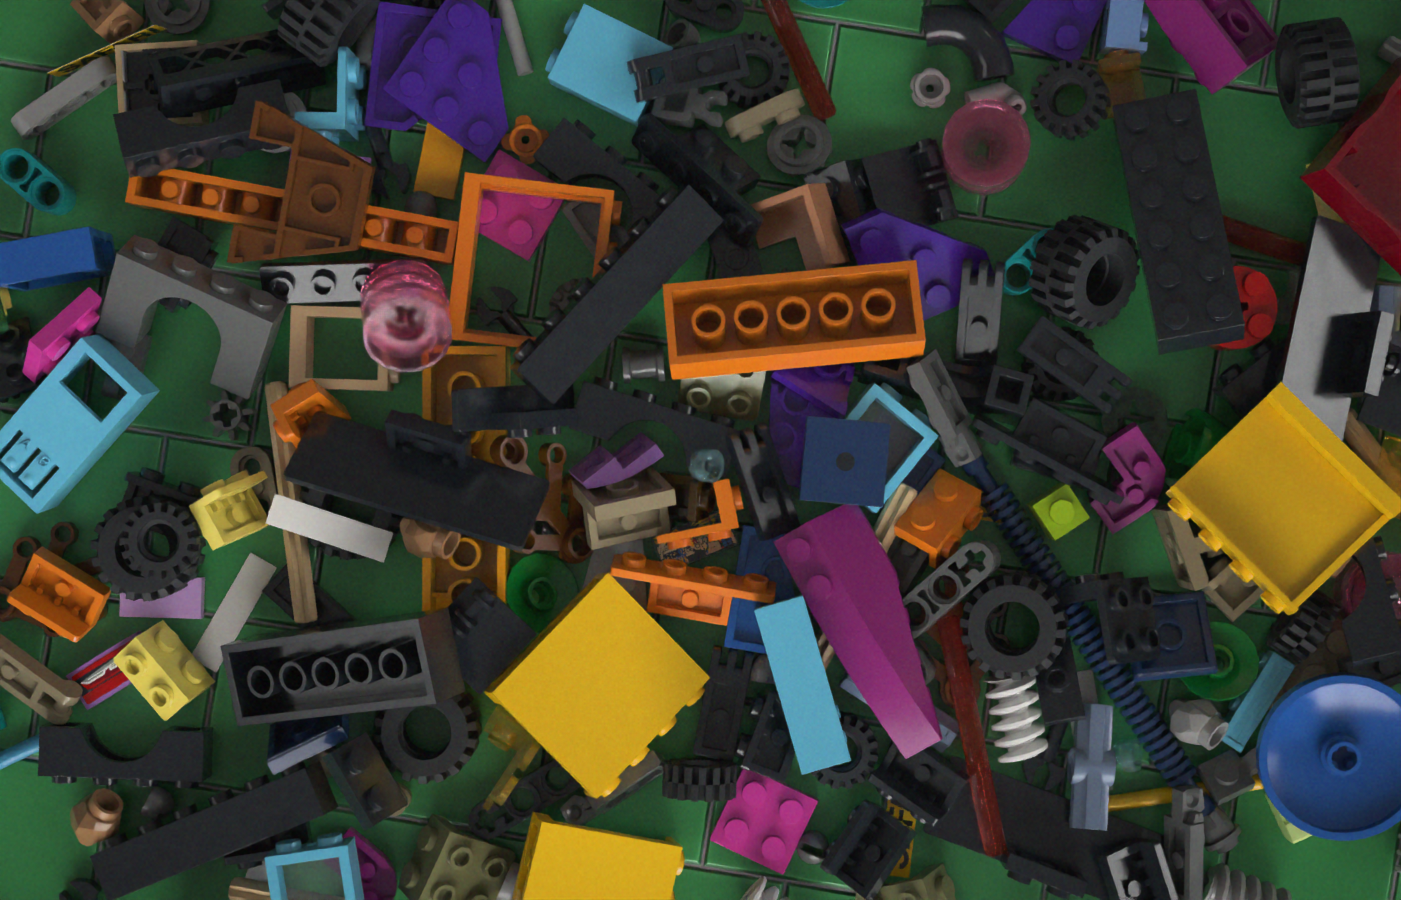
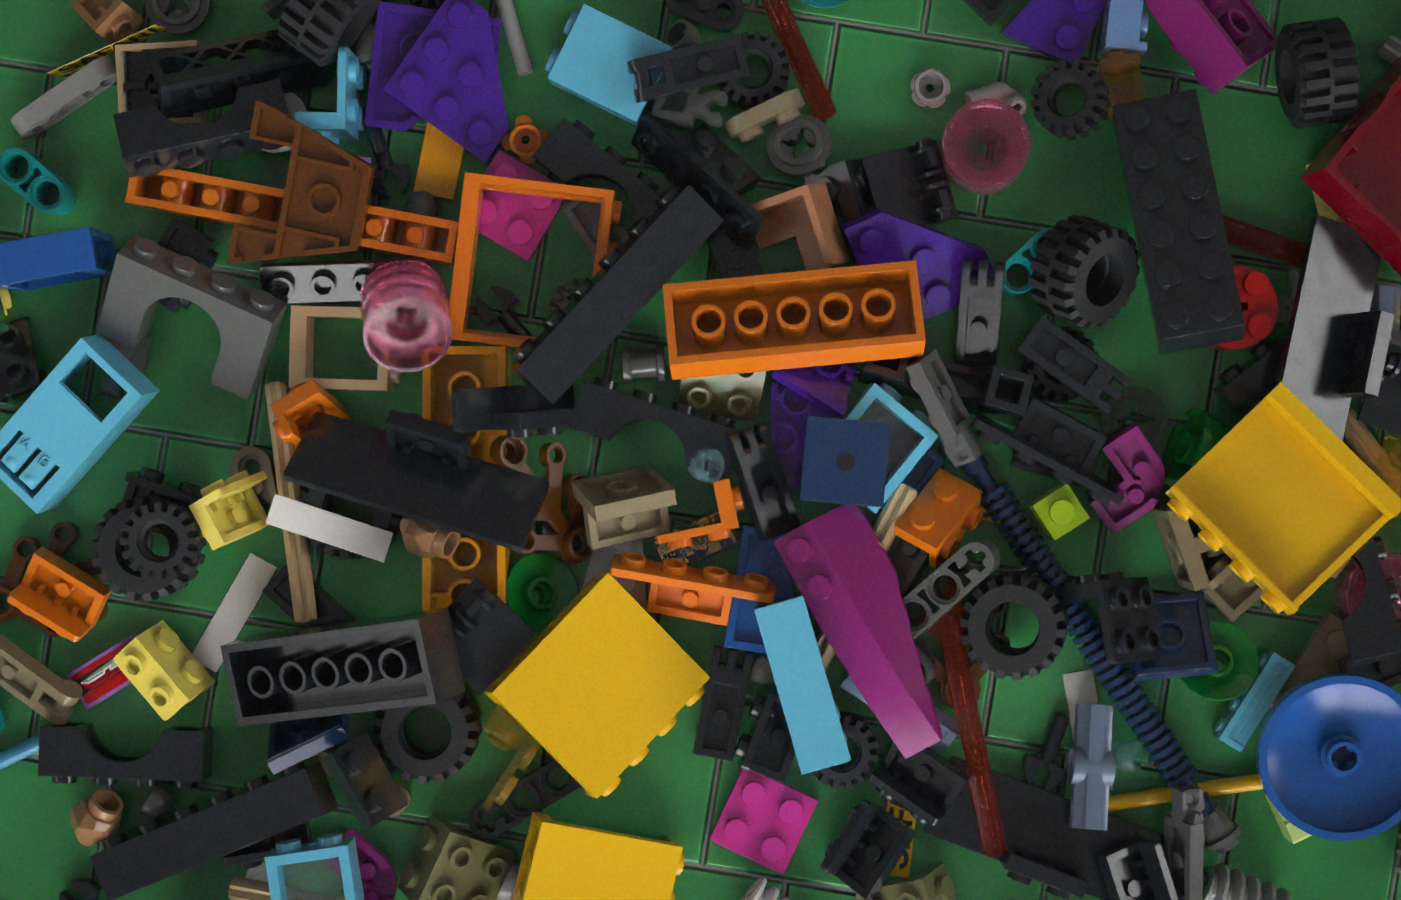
(61, 334): dark pink plate -> none
(182, 604): lavender tile -> none
(236, 423): dark grey gear -> none
(581, 810): dark grey hinge -> none
(604, 468): medium lavender slope -> none
(693, 497): dark brown bracket -> none
(699, 779): black tyre -> none
(816, 839): dark grey hinge -> none
(972, 35): black cylinder -> none
(1017, 718): white piece -> none
(1060, 689): black plate -> none
(1197, 722): light grey rock -> none
(1228, 775): dark grey plate -> none
(1300, 632): black tyre -> none

